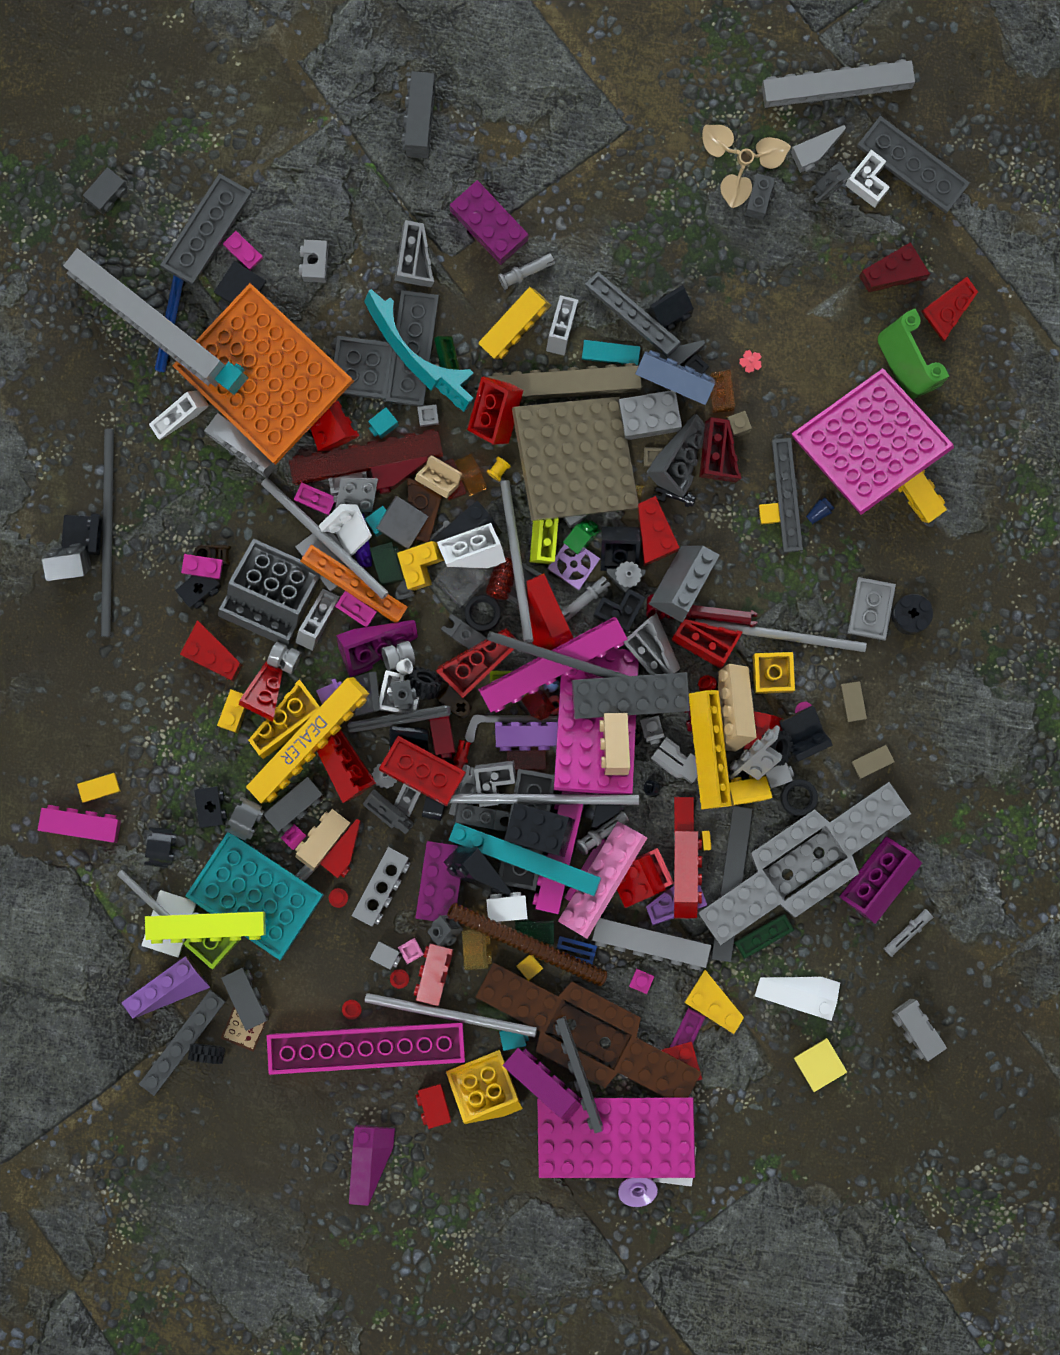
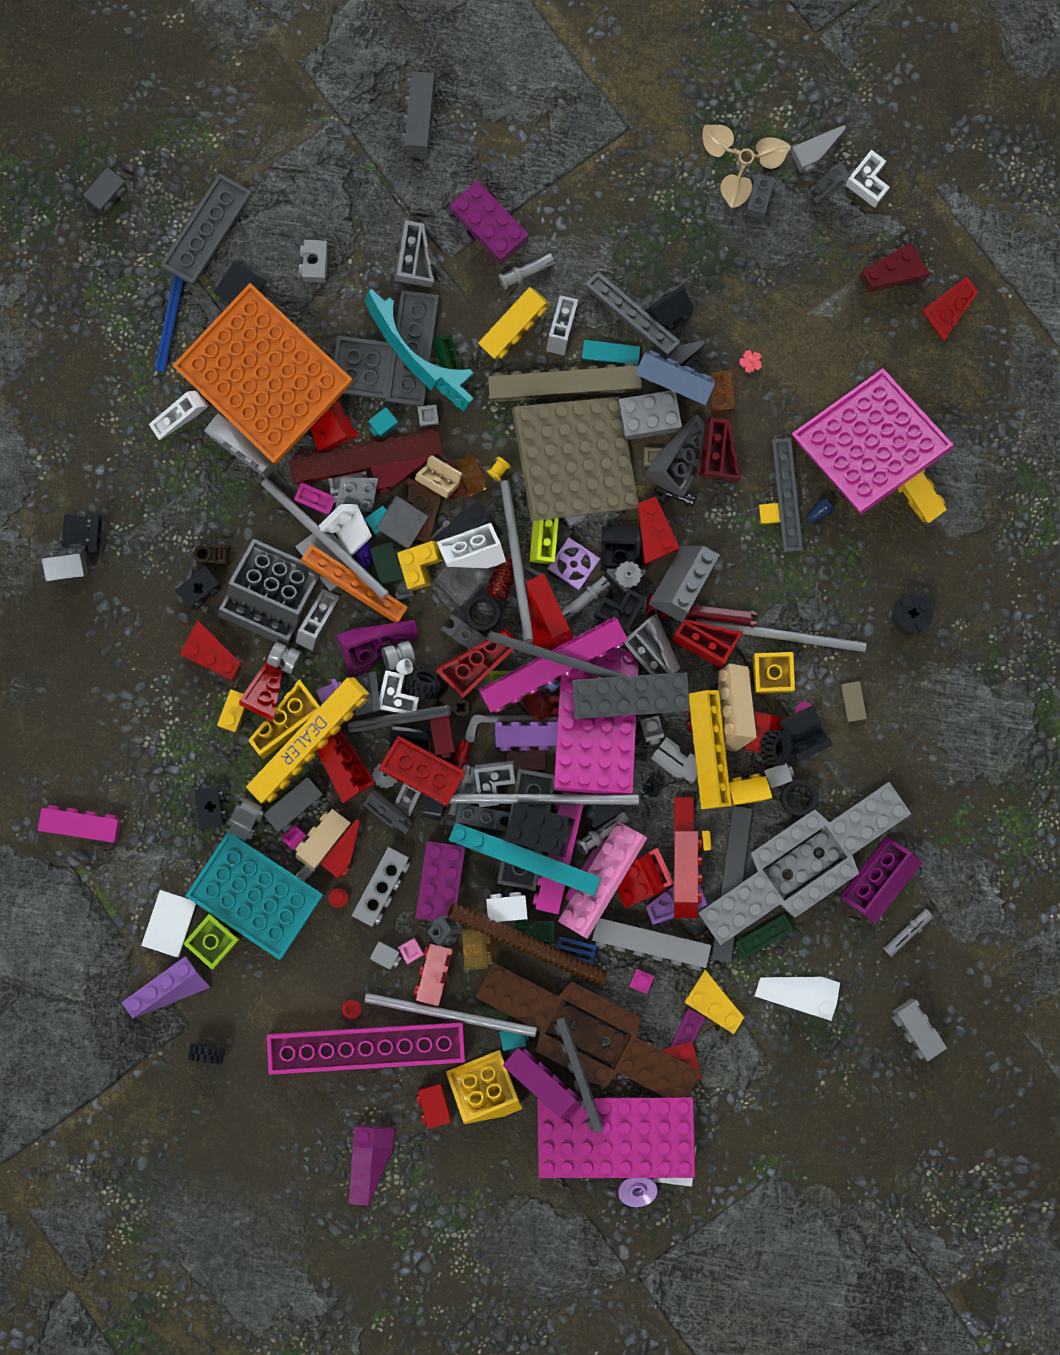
(98, 787): yellow tile -> none
(107, 533): dark grey piece -> none
(143, 317): light grey brick -> none
(143, 894): light grey piece -> none
(159, 847): black brick -> none
(181, 1042): dark grey plate -> none
(202, 566): dark pink plate -> none
(205, 926): neon yellow brick -> none
(231, 377): teal brick -> none
(236, 1033): tan sticker -> none
(243, 250): dark pink plate -> none
(246, 998): dark grey brick -> none
(356, 609): dark pink plate -> none
(399, 978): red plate -> none
(402, 687): dark grey brick -> none
(474, 868): black slope -> none
(492, 410): red slope -> none
(529, 967): yellow tile -> none
(582, 536): green slope -> none
(615, 743): tan brick -> none
(707, 683): red plate -> none
(739, 424): dark tan brick -> none
(759, 757): light grey bracket -> none
(820, 1065): light yellow tile -> none
(838, 83): light grey brick -> none
(871, 608): light grey tile -> none
(873, 761): dark tan tile -> none
(906, 360): bright green windscreen -> none
(914, 164): dark grey plate -> none

